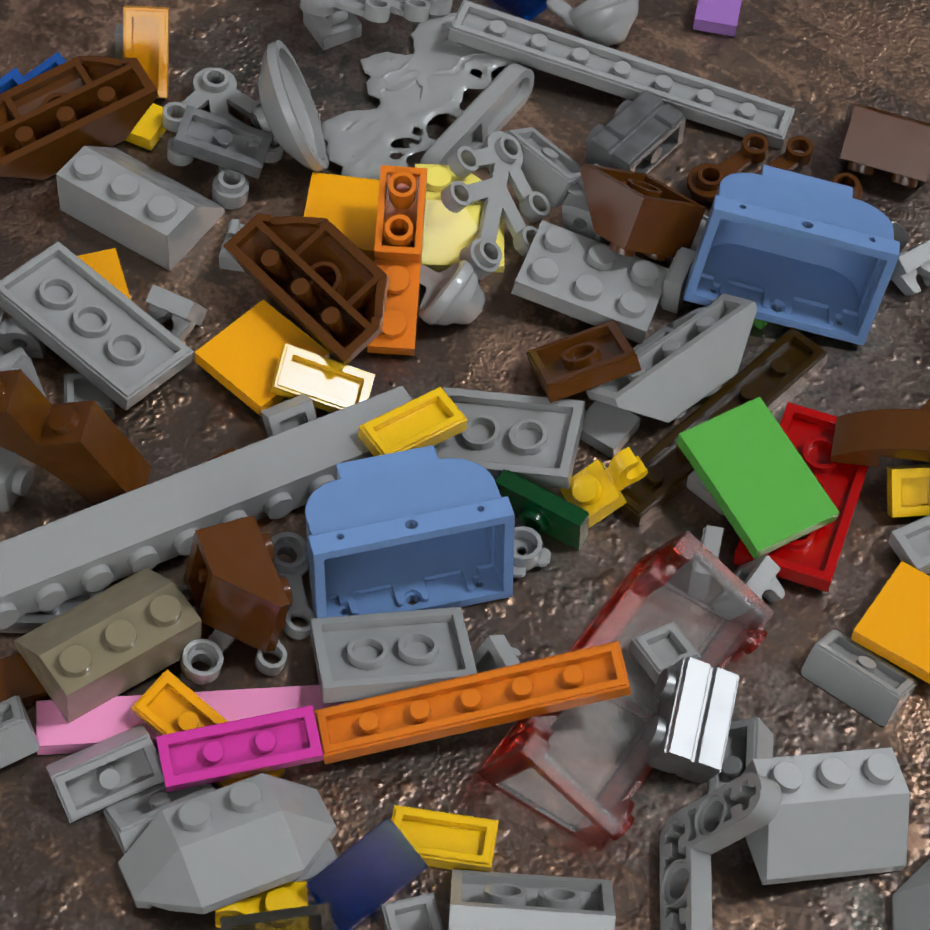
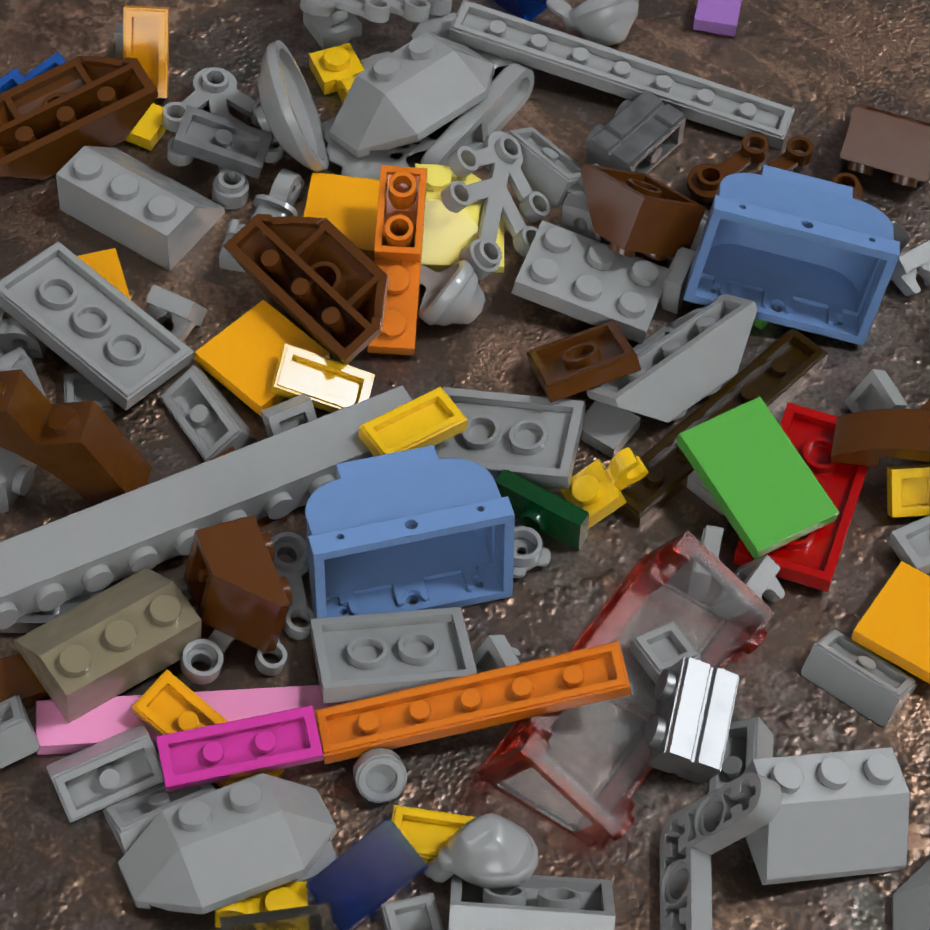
(206, 414): none -> light grey slope
(282, 196): none -> light grey piece
(335, 69): none -> yellow plate
(380, 775): none -> light grey tile
(411, 94): none -> light grey wedge
(487, 853): none -> light grey hat
(876, 393): none -> light grey tile

